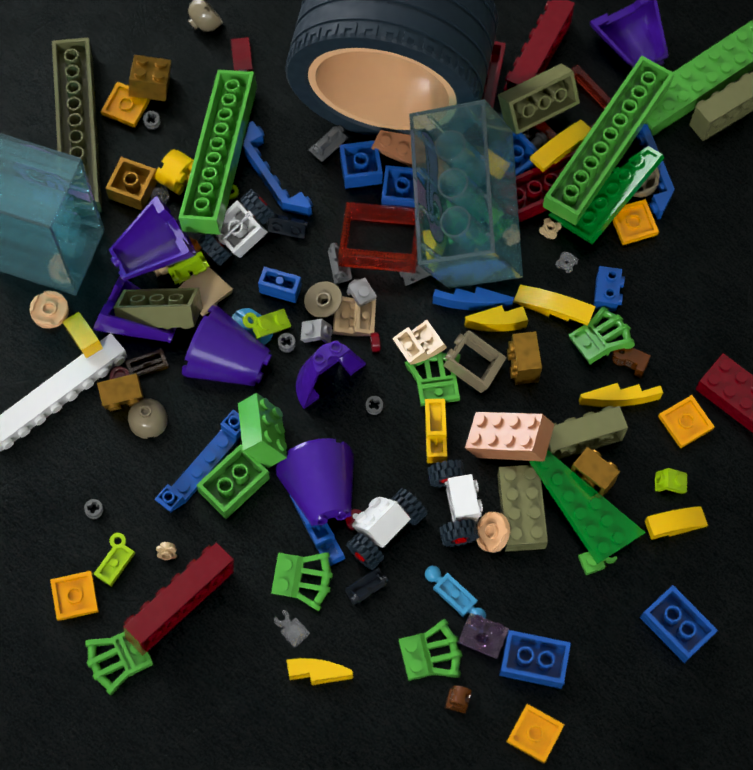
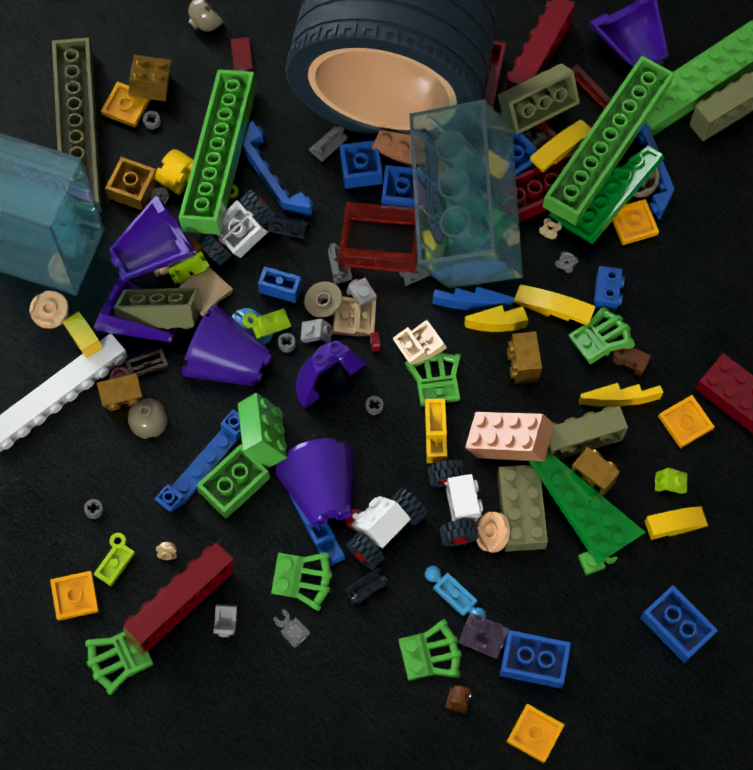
(225, 620): none -> light grey bracket
(318, 670): yellow slope -> none
(481, 348): dark tan window -> none

